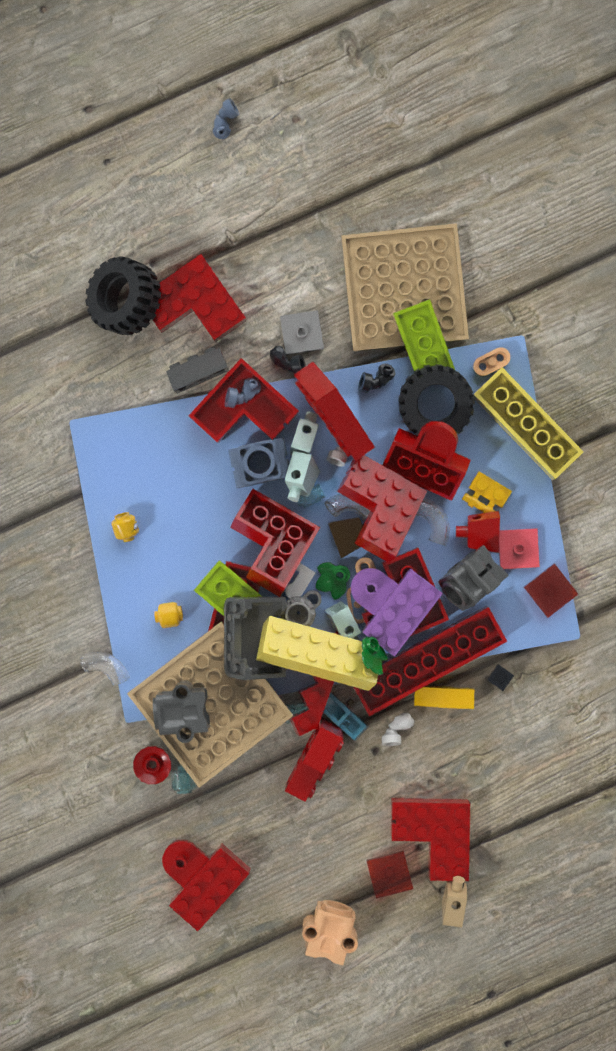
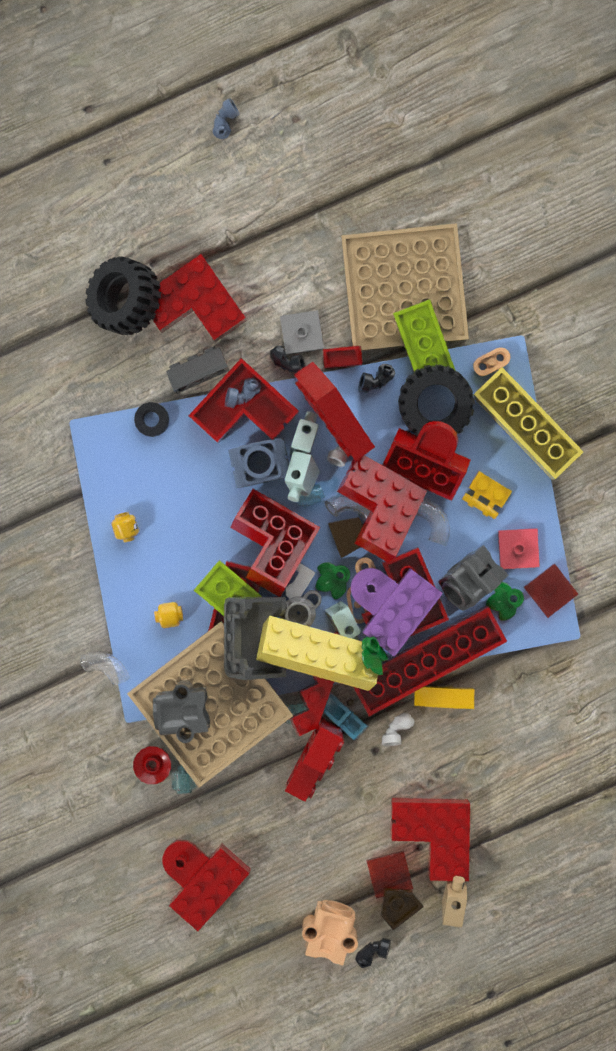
(163, 419): none -> black tyre
(342, 357): none -> red tile
(365, 956): none -> black arm
(399, 906): none -> dark brown plate
(481, 530): red torso -> none
(500, 677): black panel -> none
(502, 601): none -> green plate

